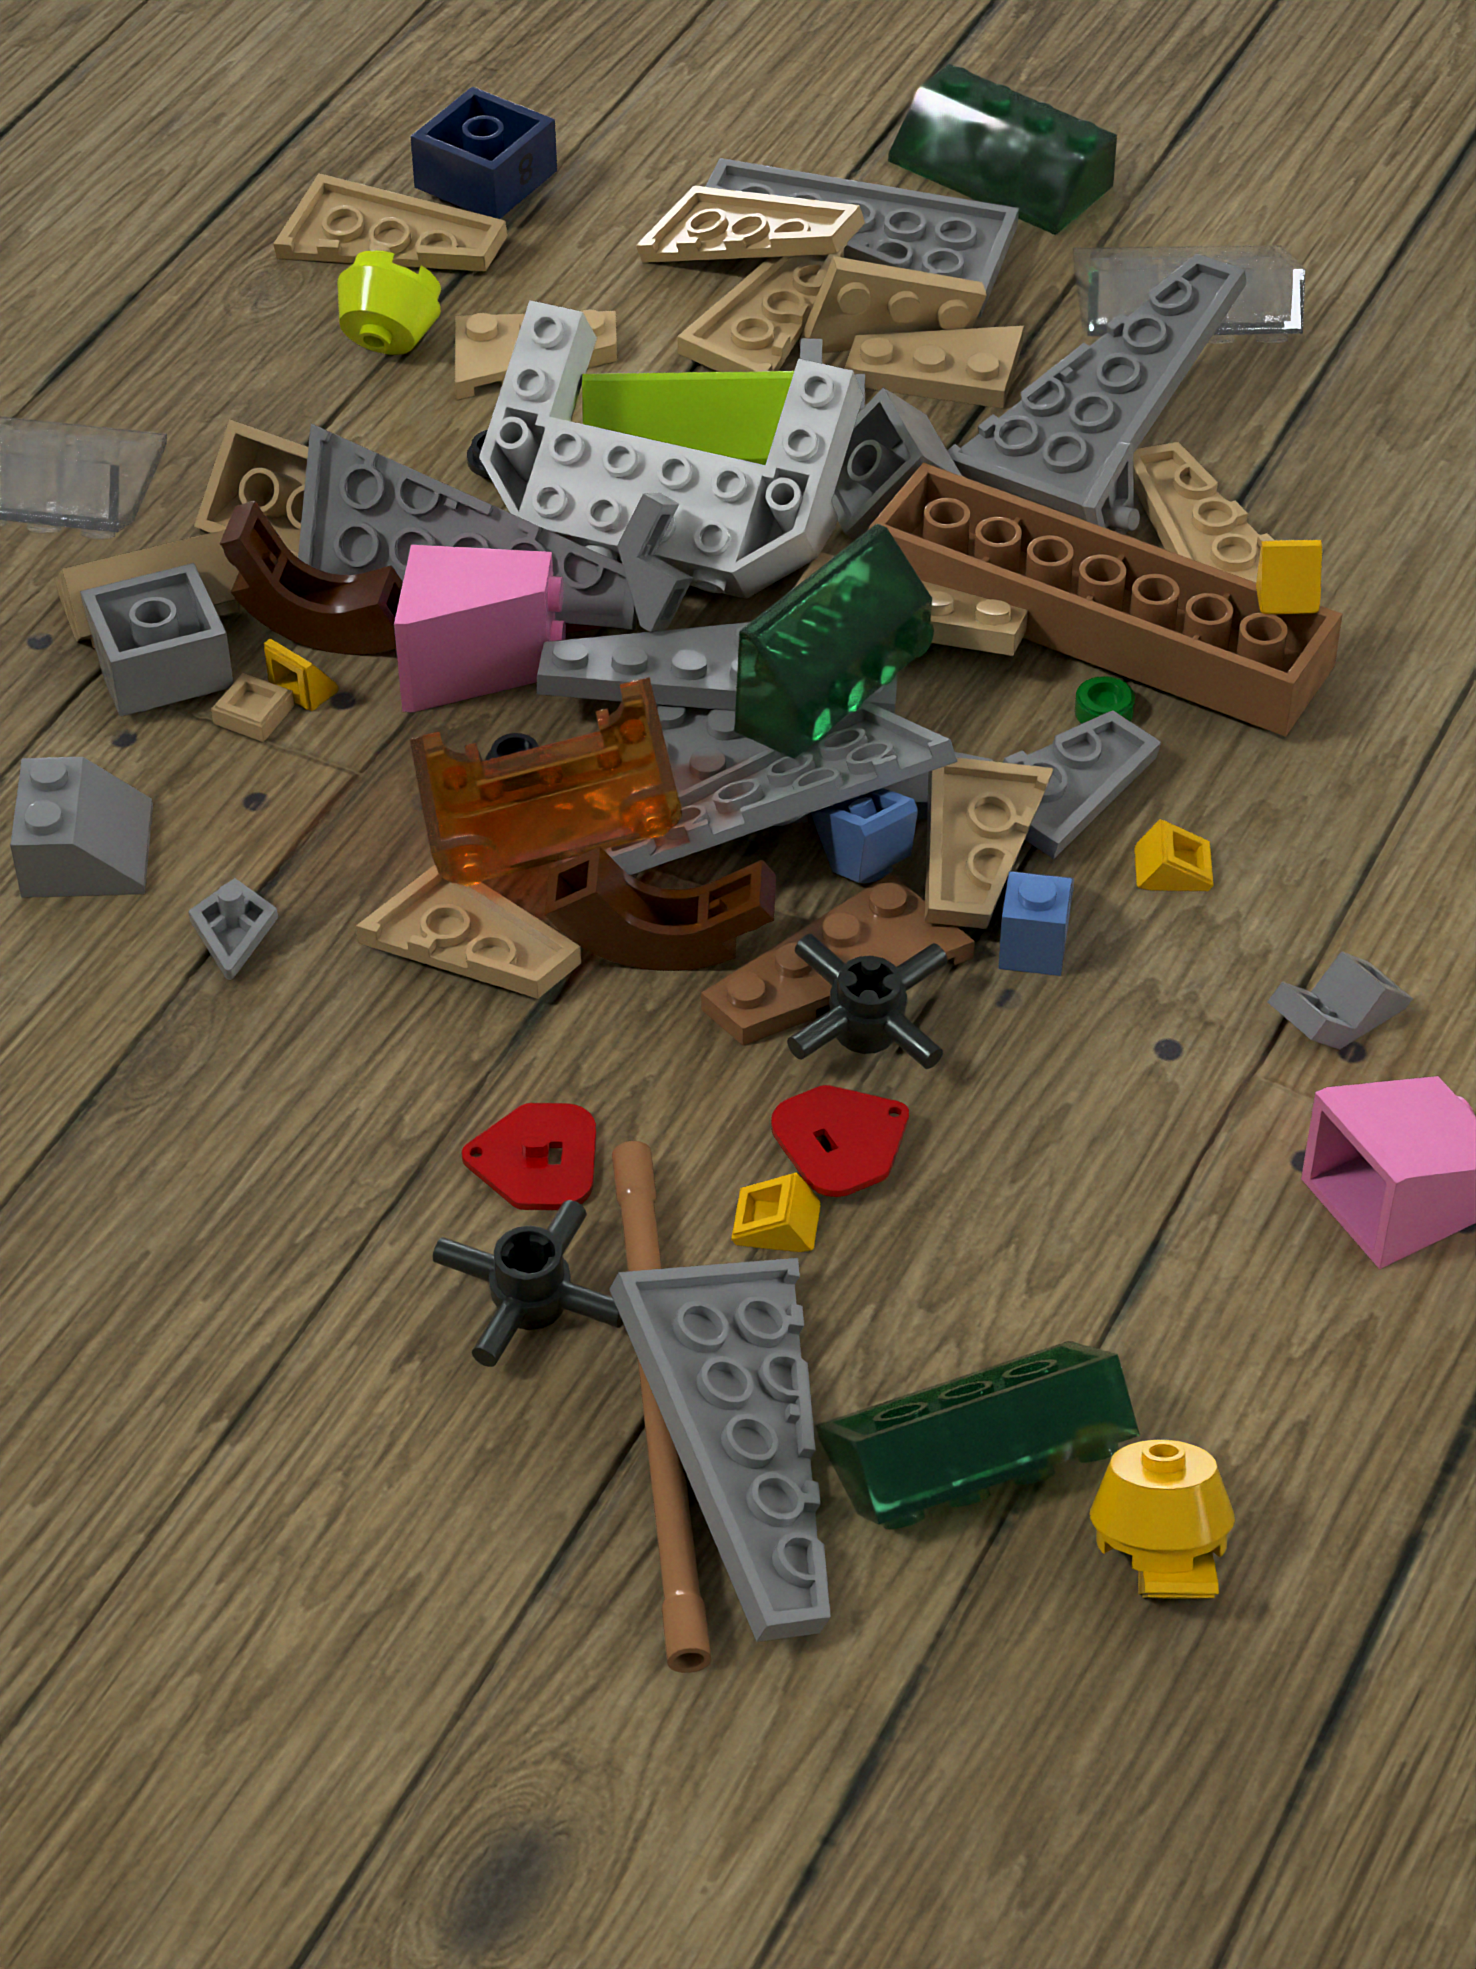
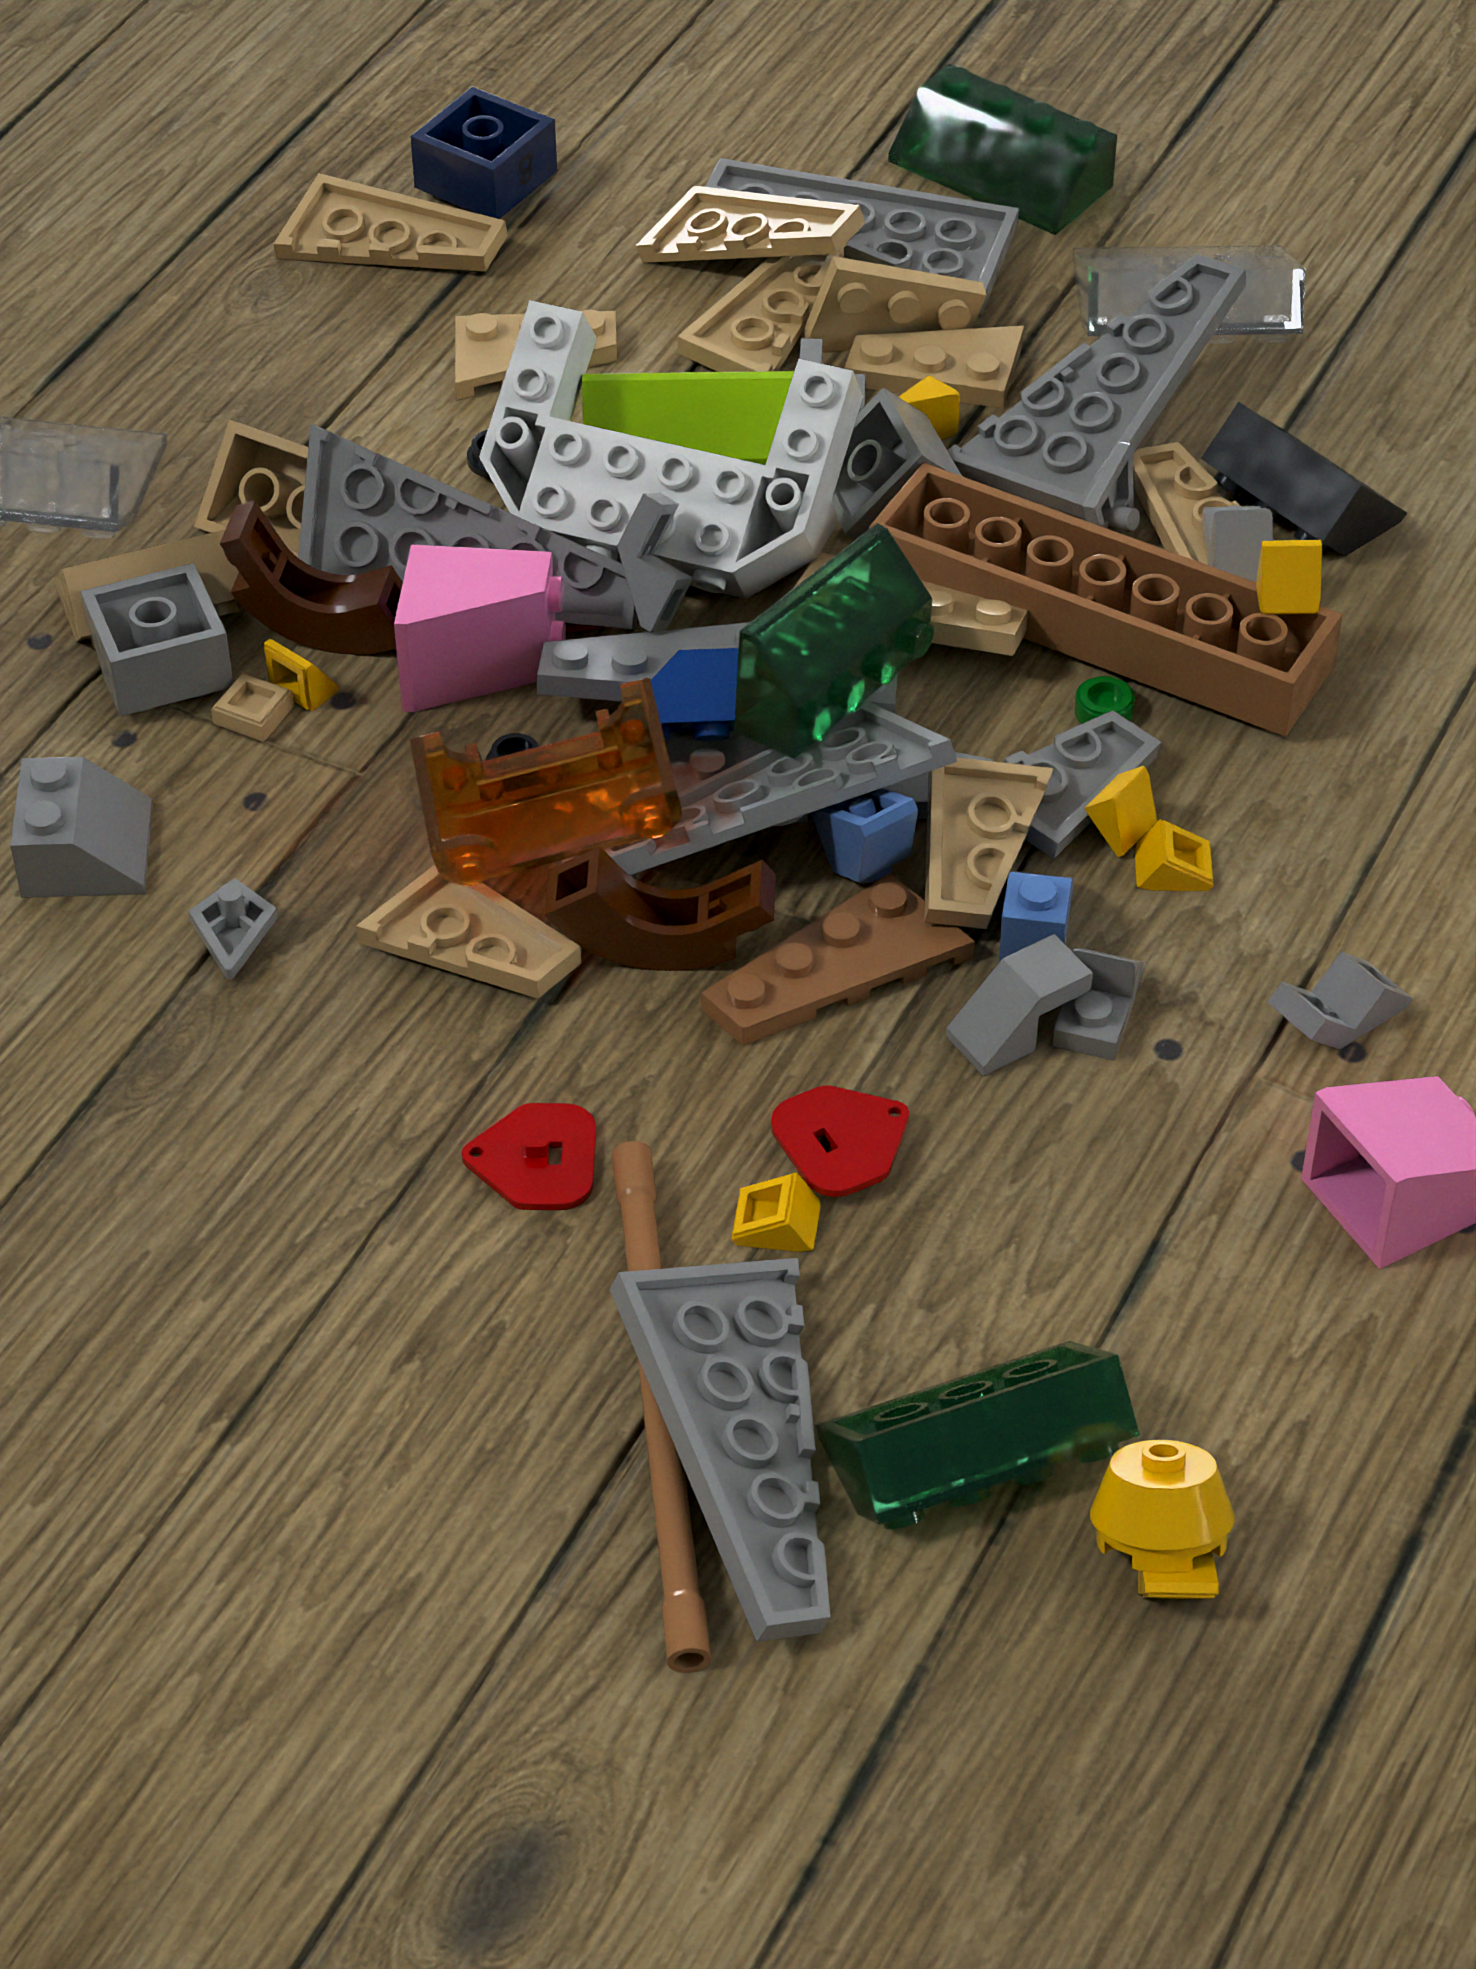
(386, 303): neon yellow cone -> none
(528, 1280): pearl dark grey bar -> none
(698, 693): none -> blue slope
(867, 1003): pearl dark grey bar -> none
(938, 403): none -> yellow slope
(1005, 1010): none -> light grey slope
(1098, 1018): none -> light grey slope
(1124, 809): none -> yellow slope
(1235, 537): none -> light grey slope
(1297, 483): none -> black slope

